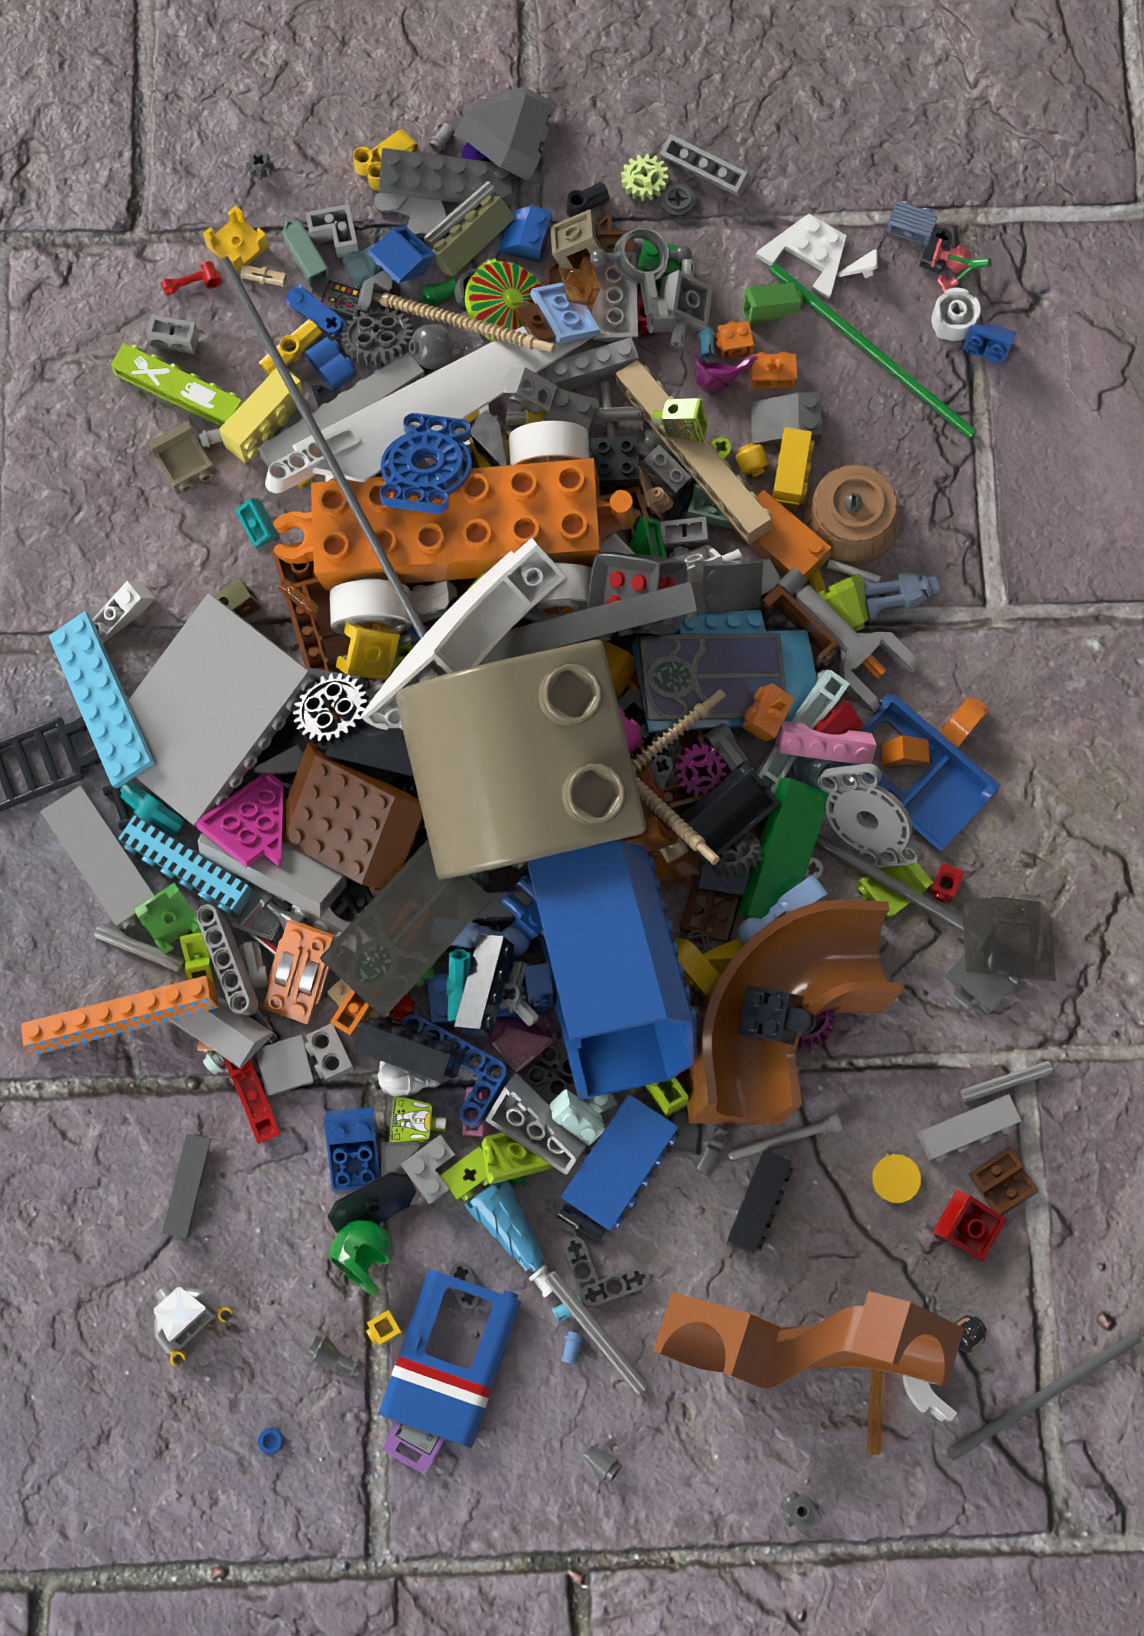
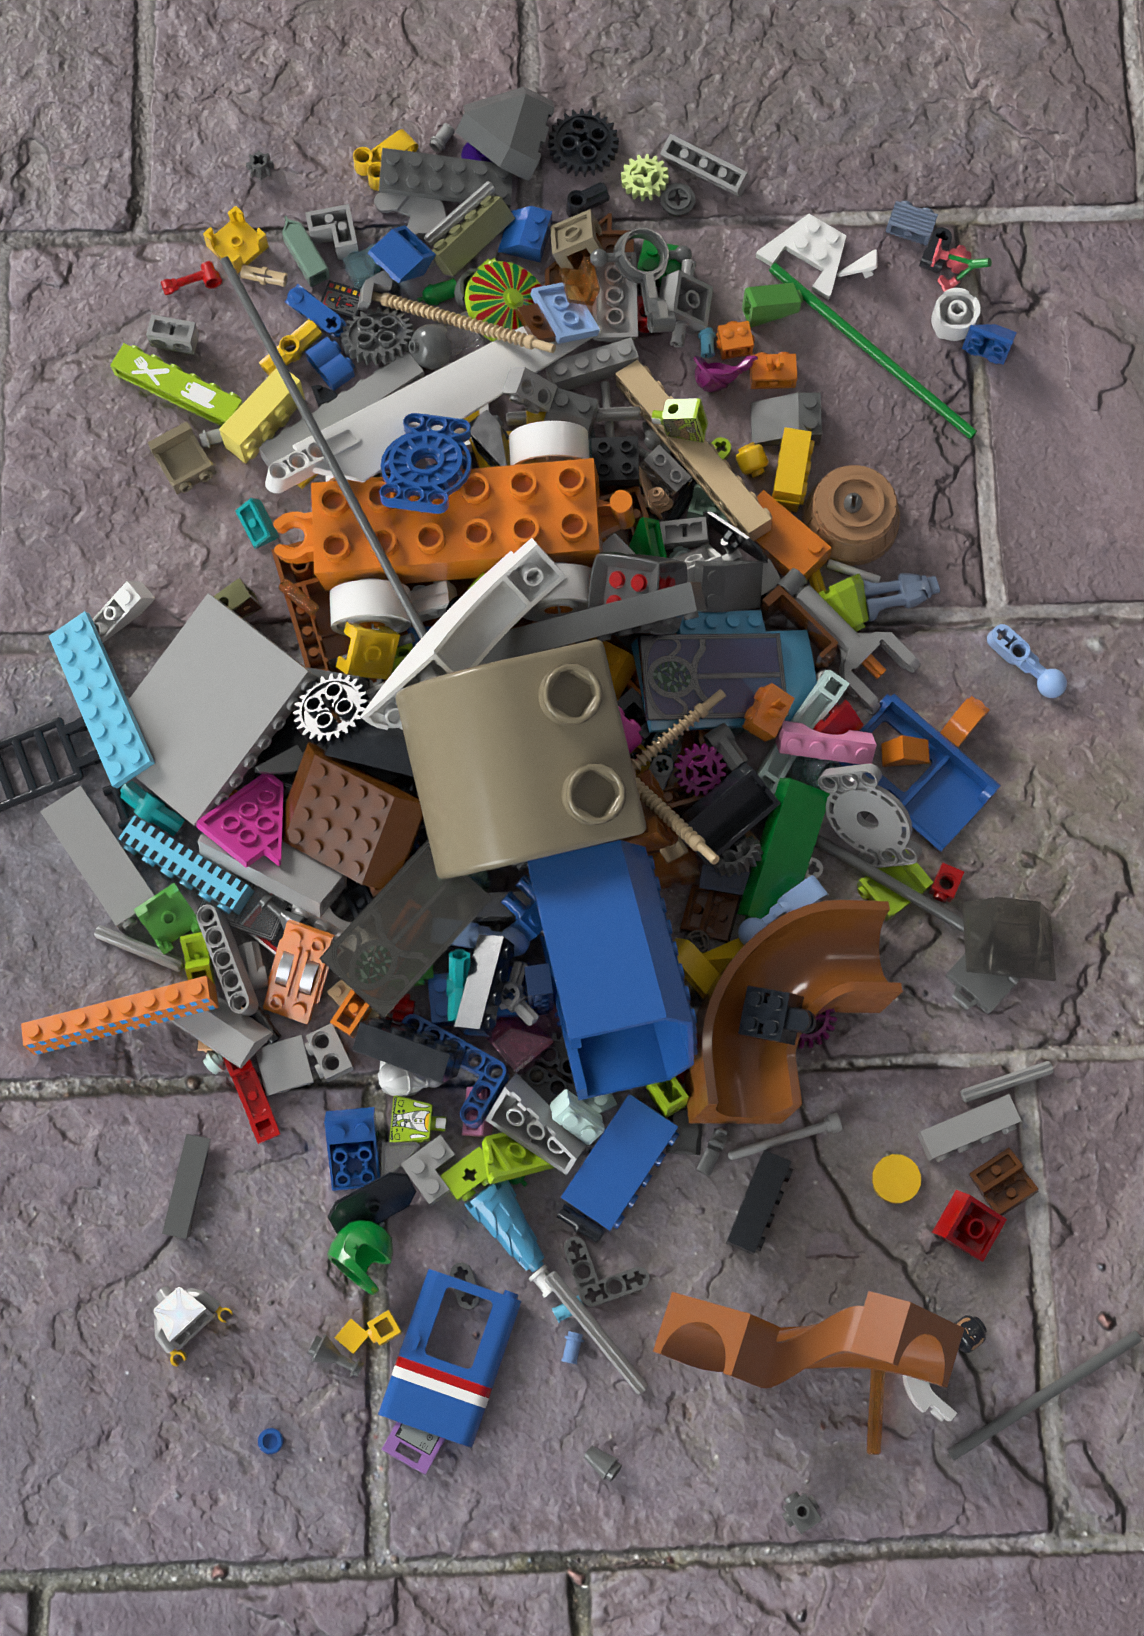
(352, 1336): none -> yellow tile
(583, 142): none -> black gear
(735, 536): none -> black shield
(1050, 682): none -> light blue beam

